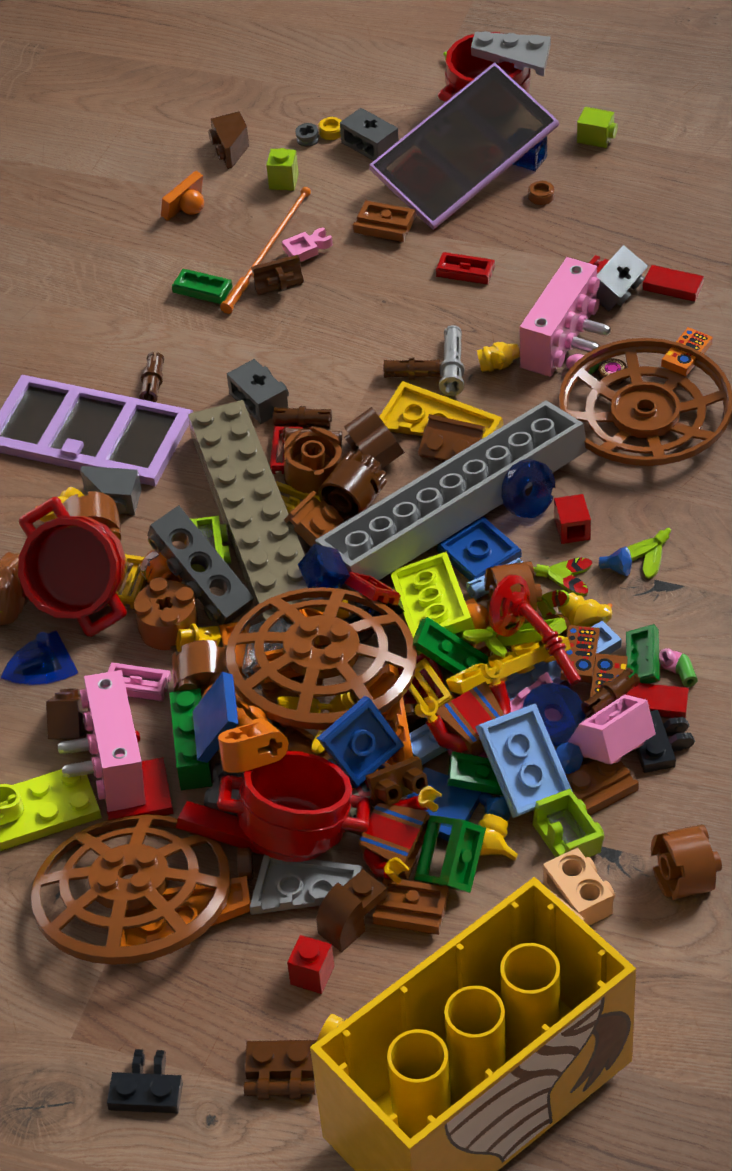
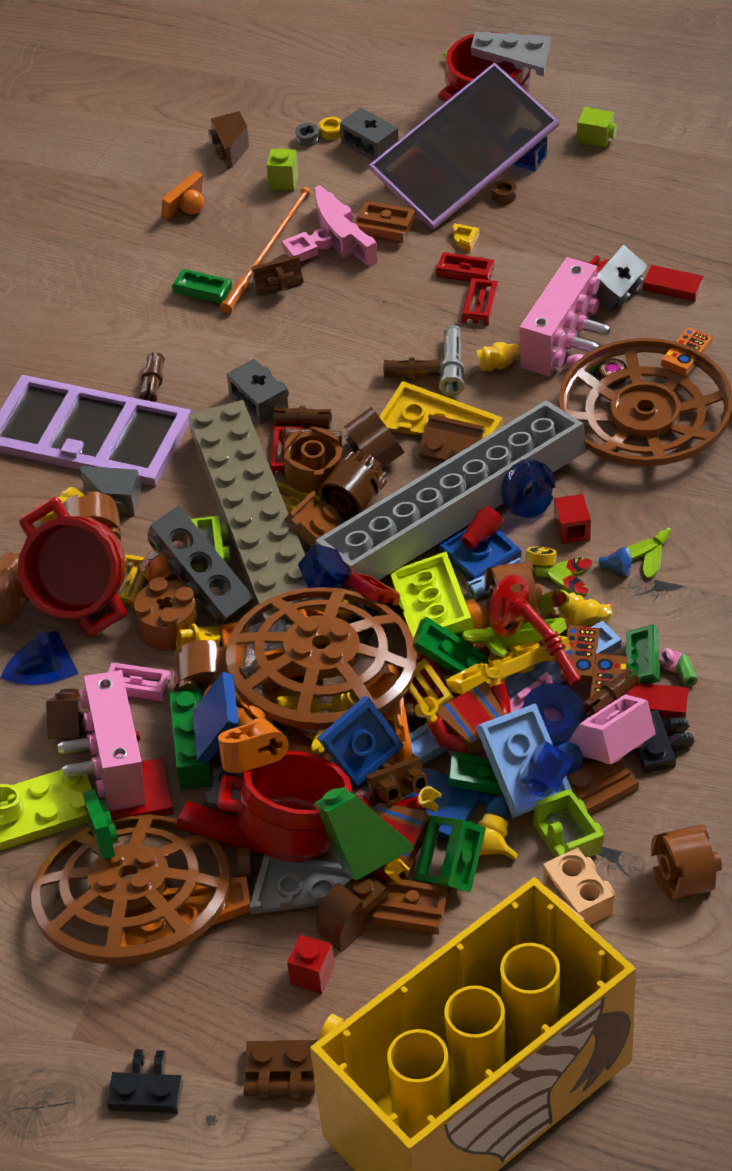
(100, 823): none -> green plate
(345, 235): none -> bright pink slope
(358, 833): none -> green slope
(465, 236): none -> yellow tile
(477, 314): none -> red tile
(483, 525): none -> red cone
(504, 192): none -> reddish brown tile
(541, 192): dark orange tile -> none
(541, 556): none -> yellow tile
(546, 770): none -> clear blue brick

